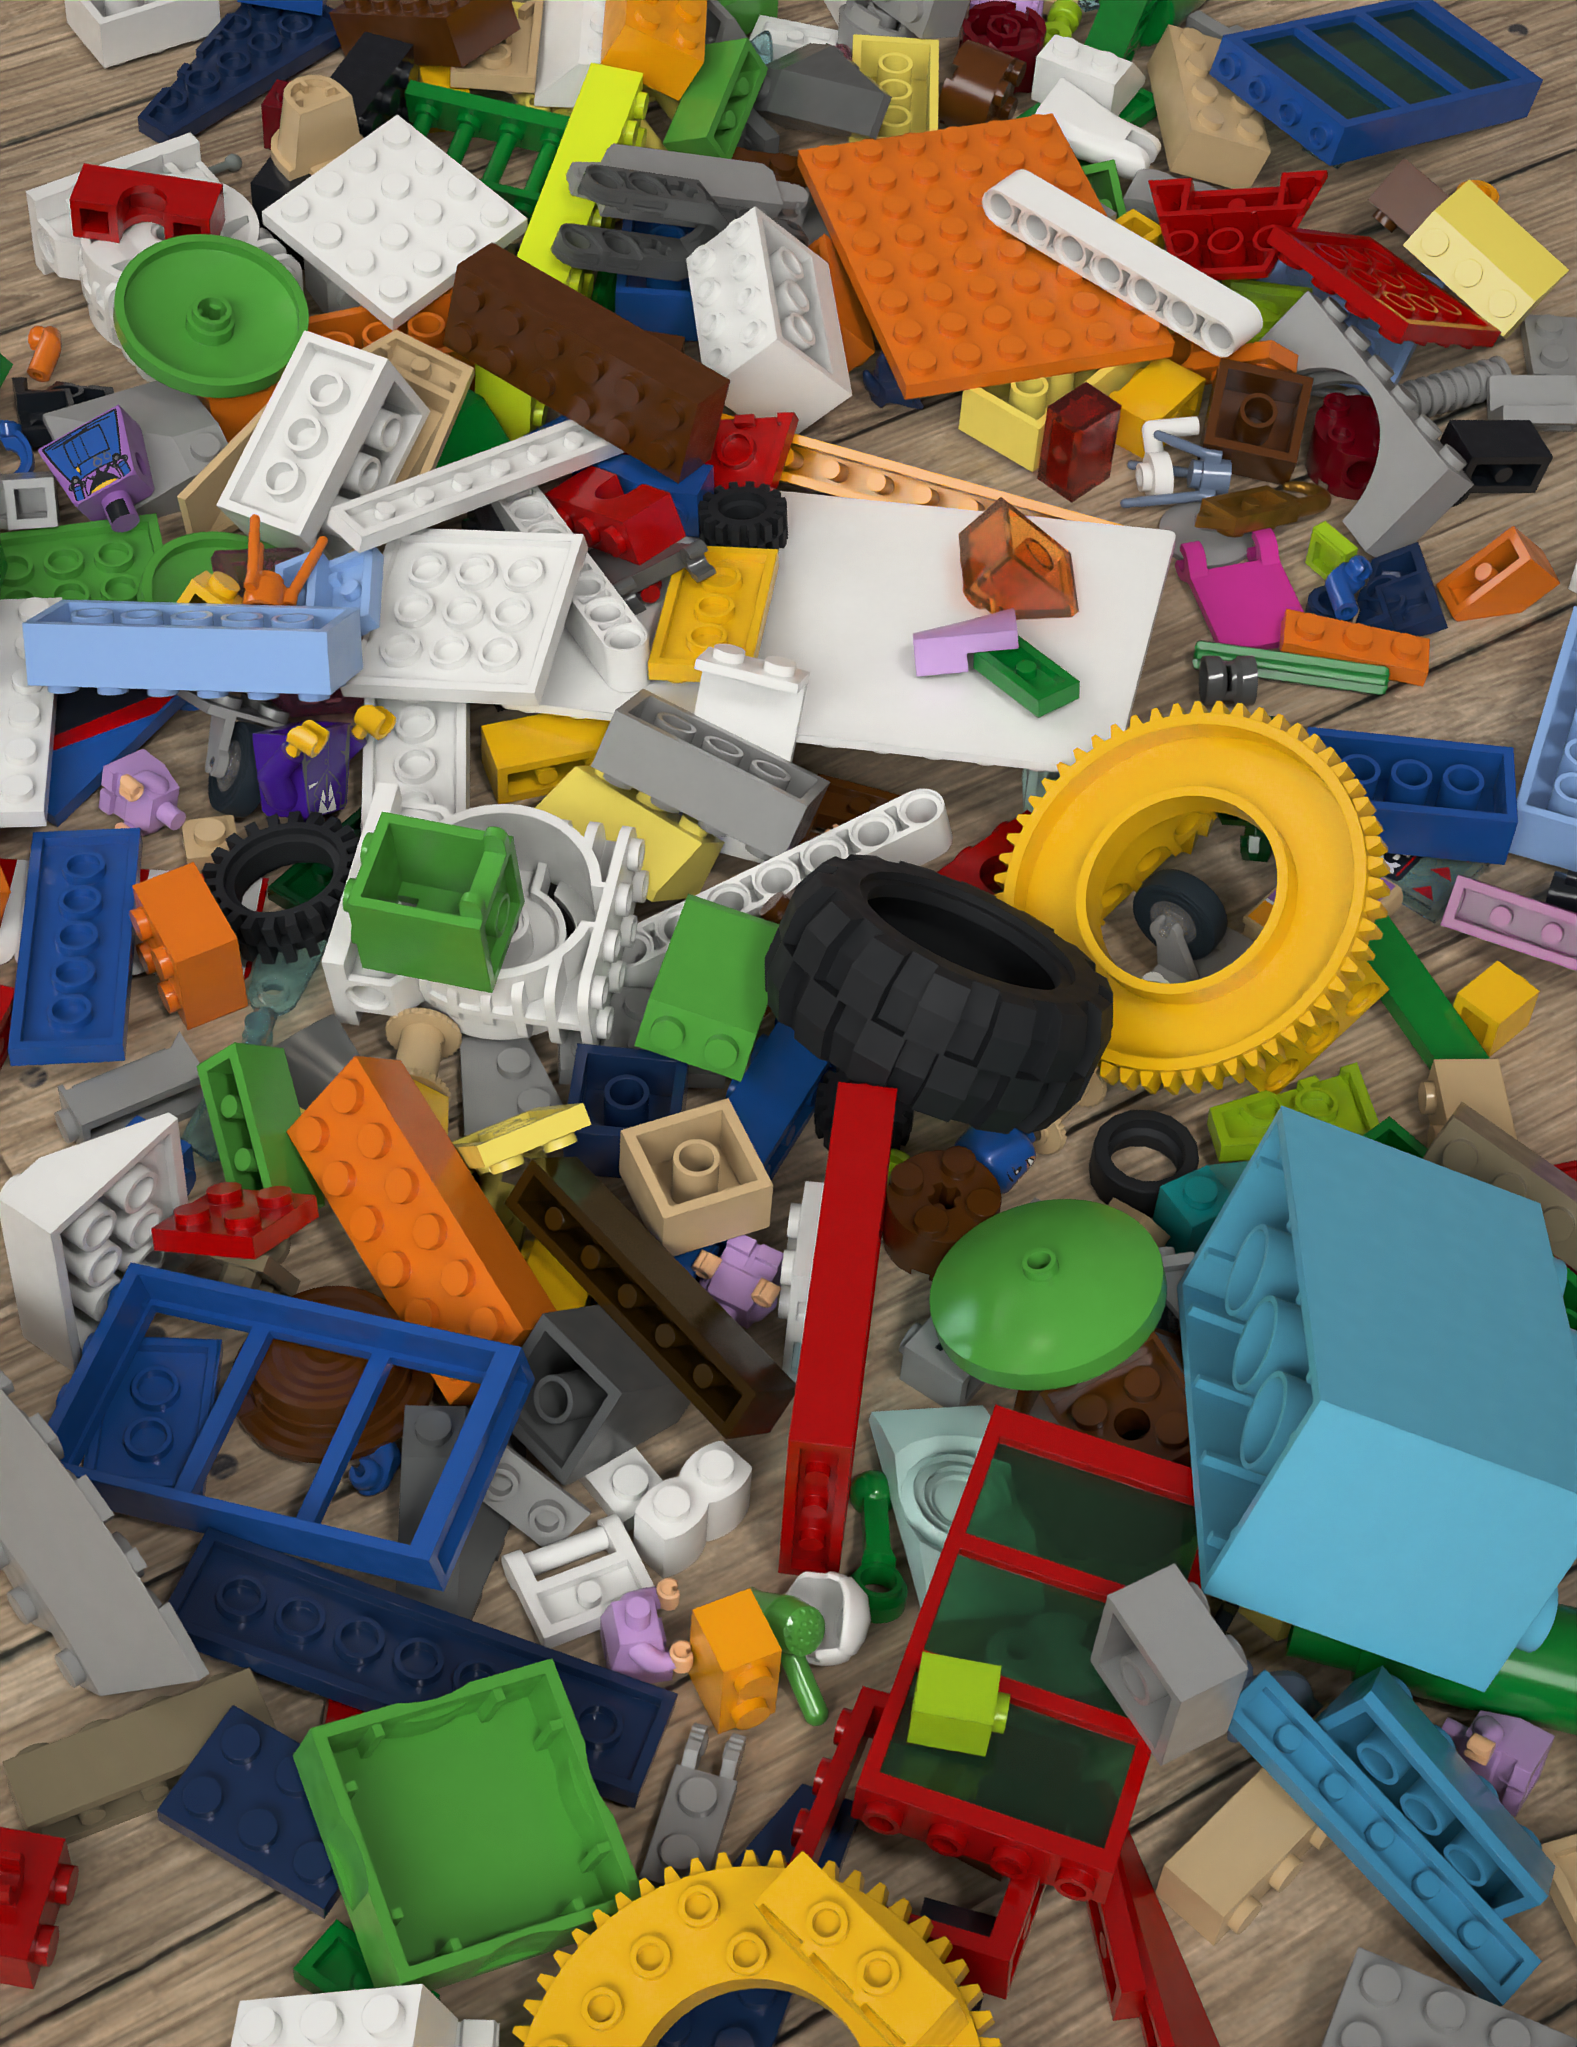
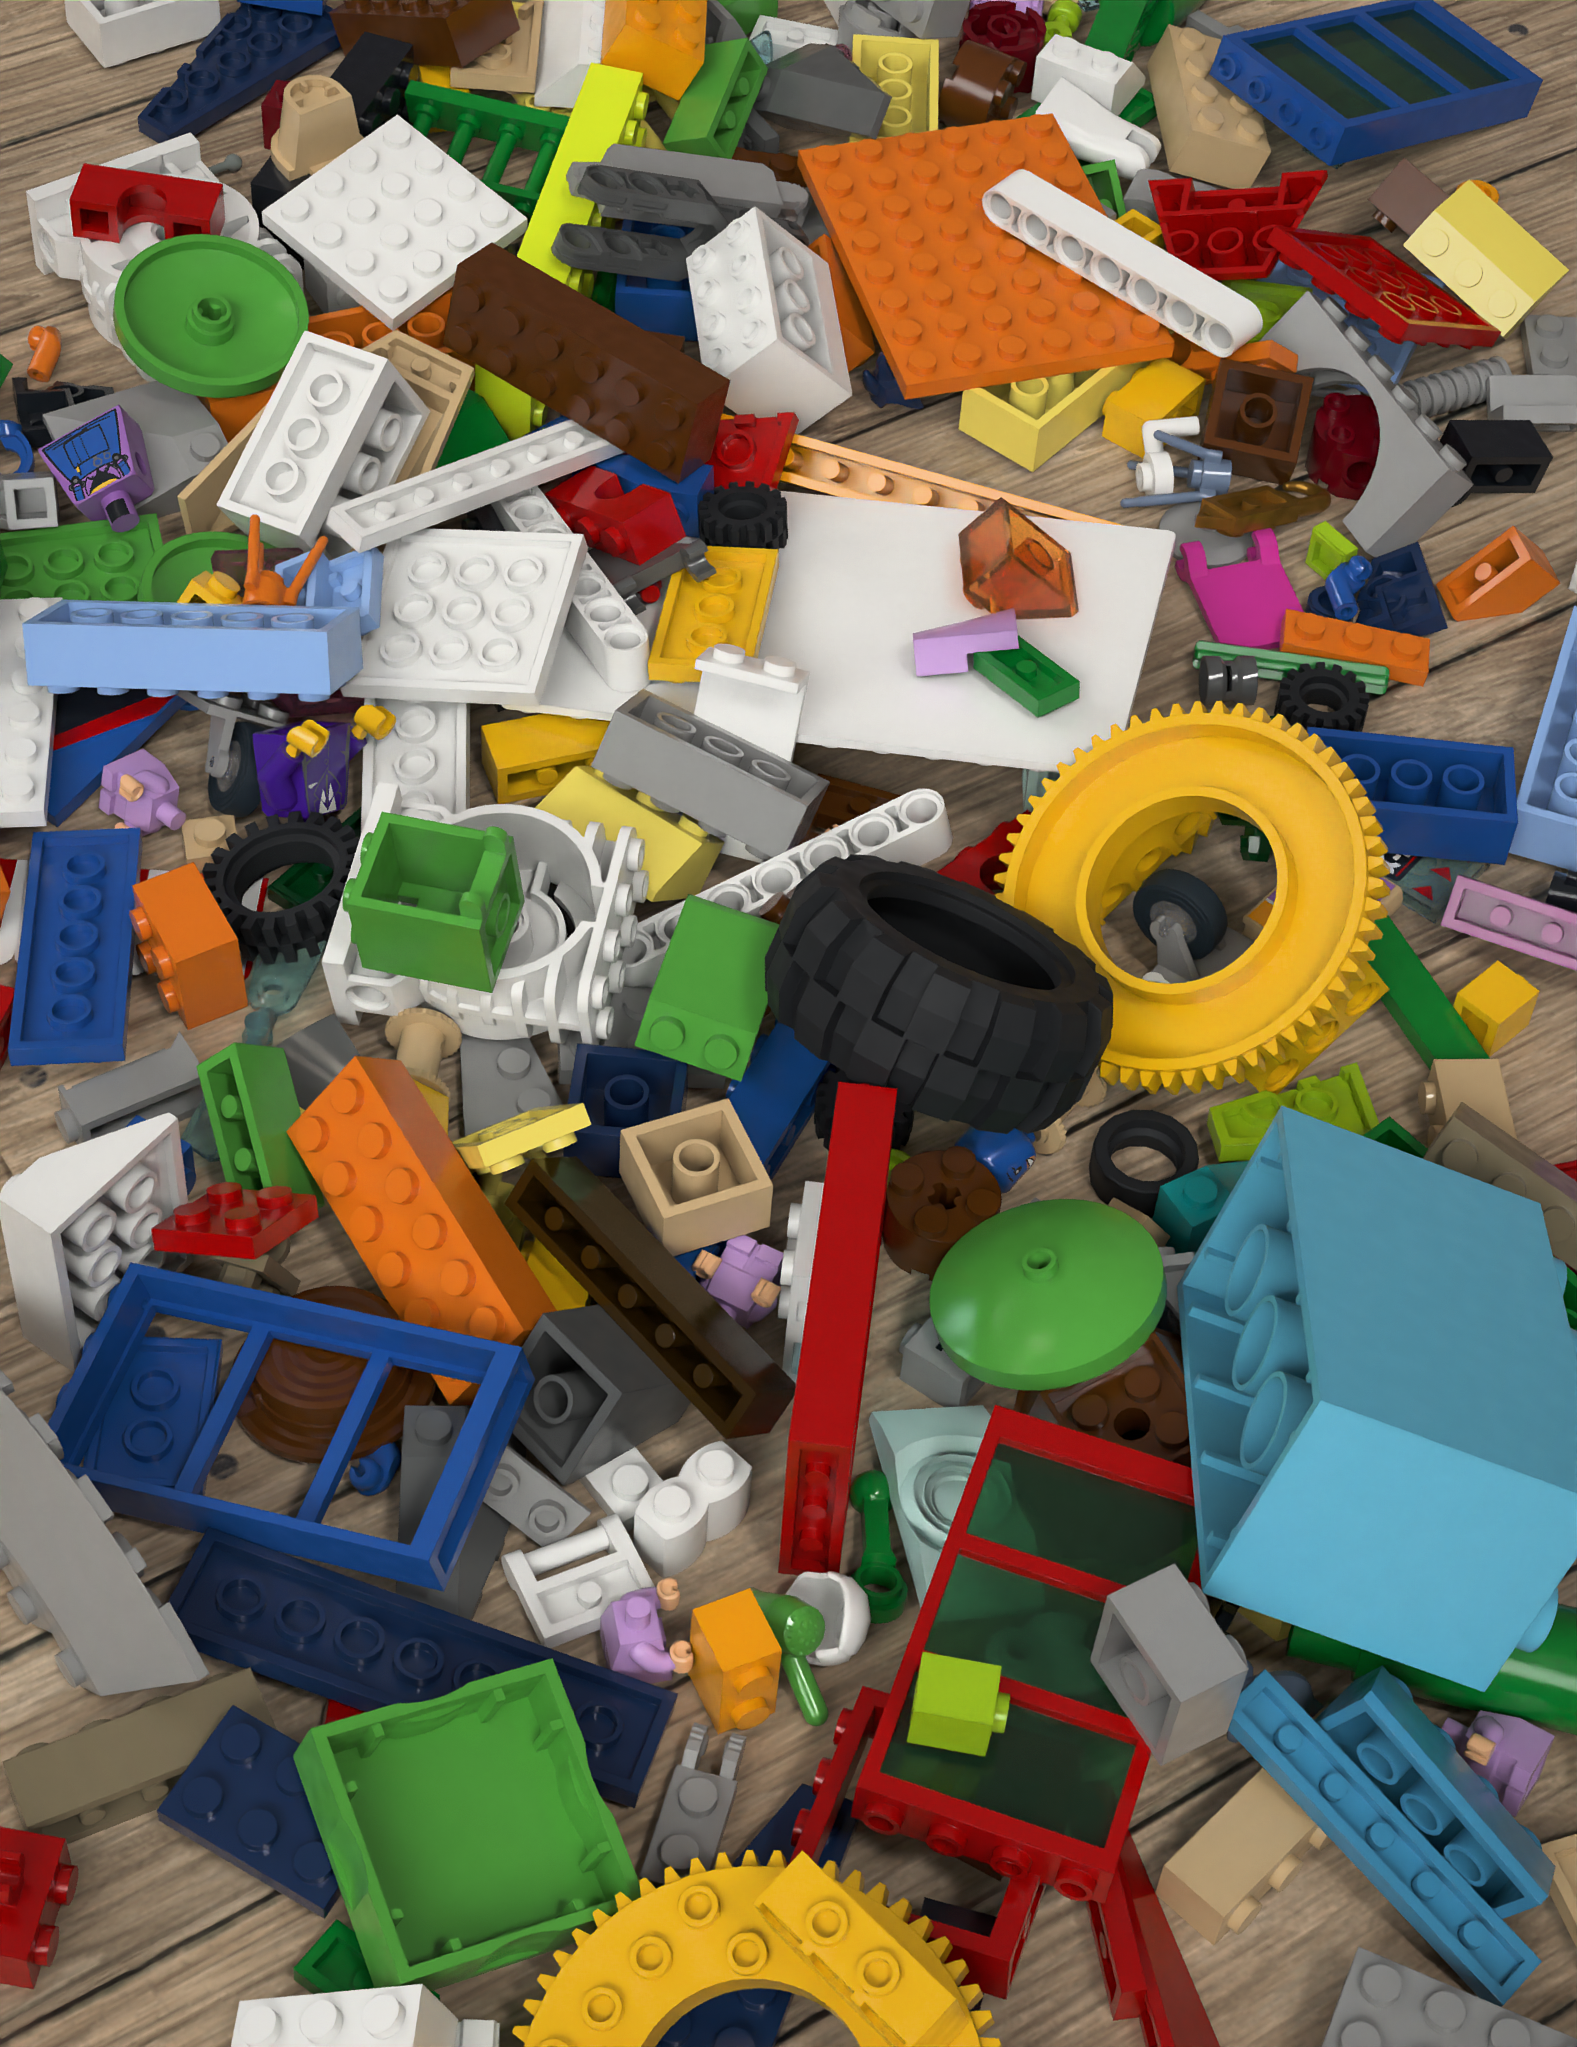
(1079, 441): clear red brick -> none
(1323, 688): none -> black tyre

